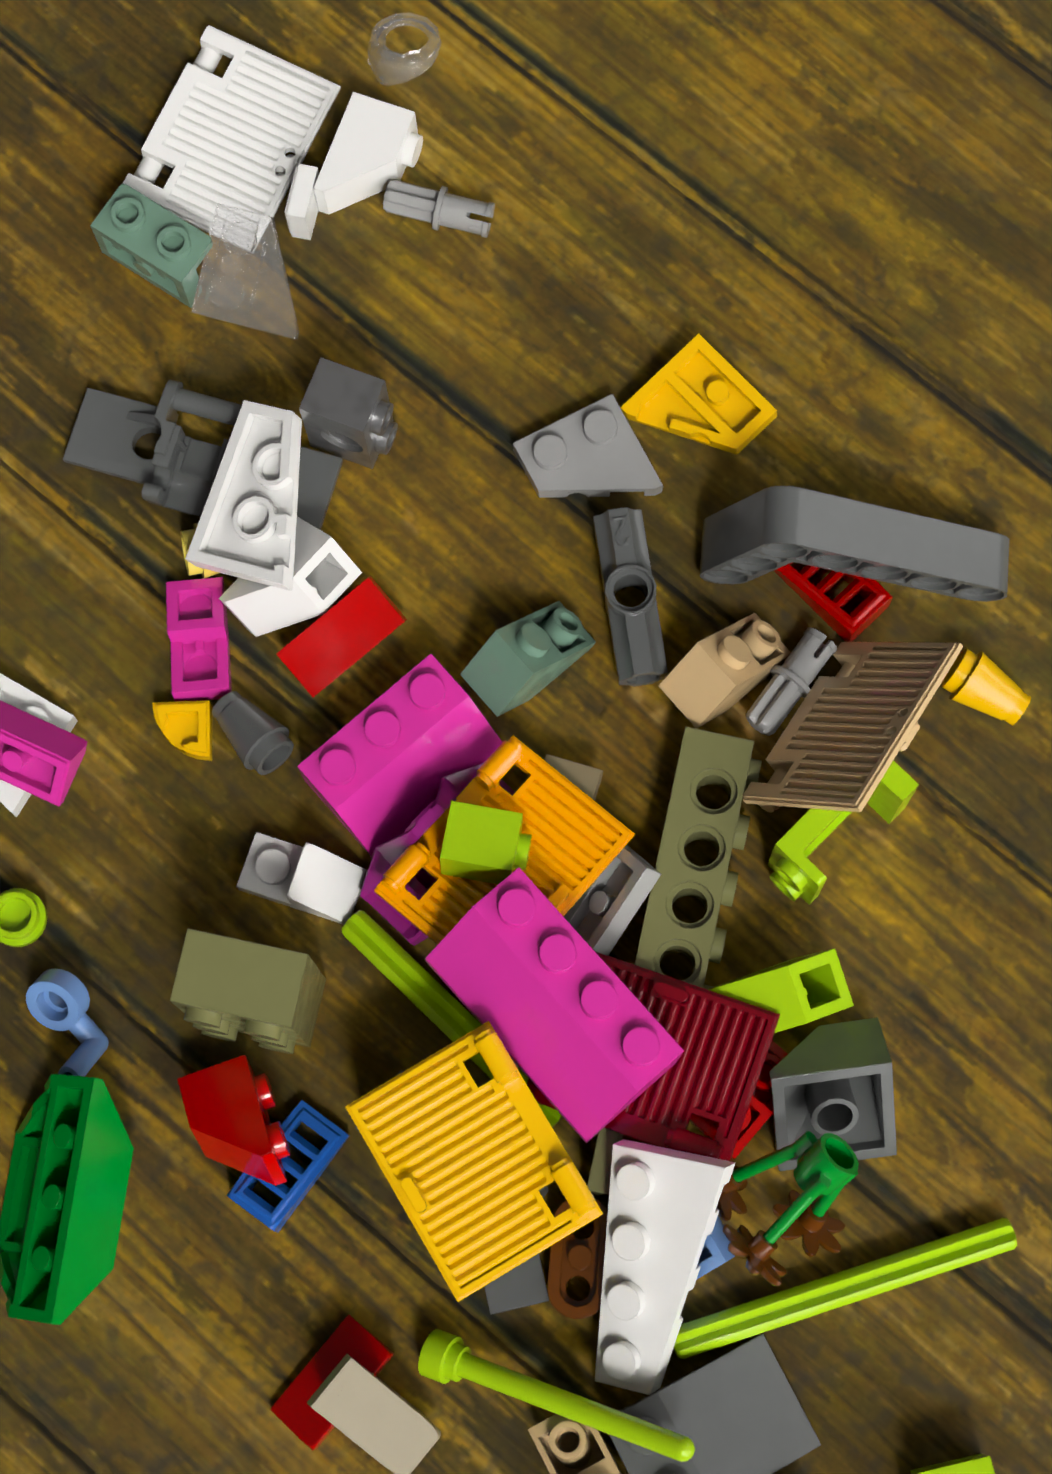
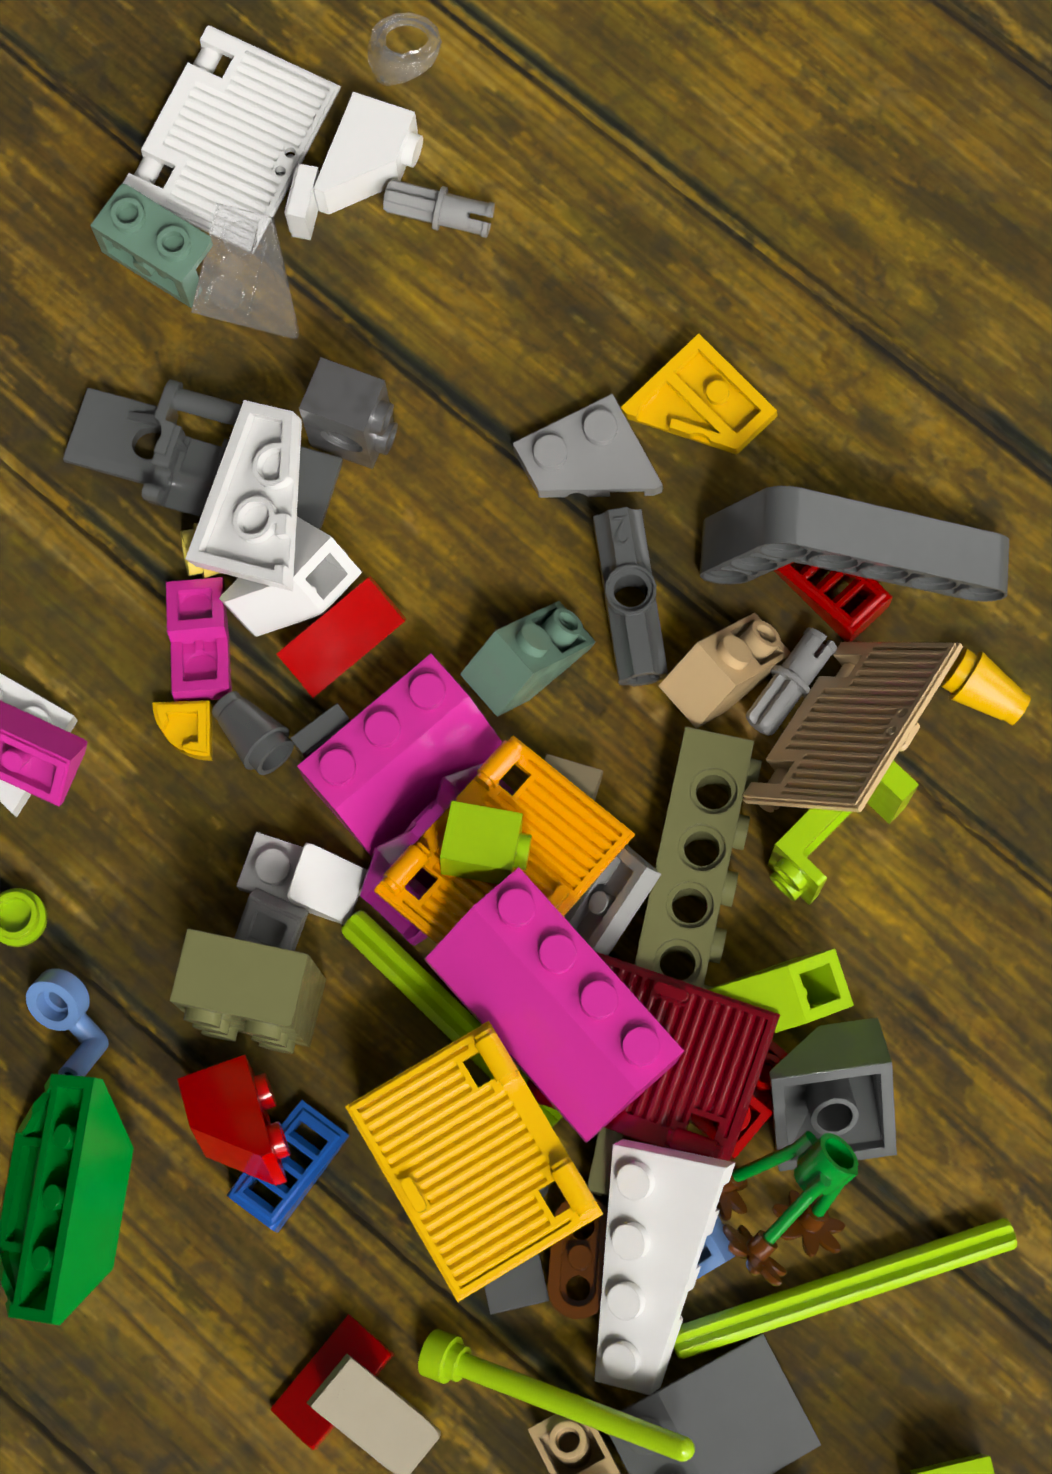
(271, 921): none -> light grey tile
(319, 731): none -> dark grey tile

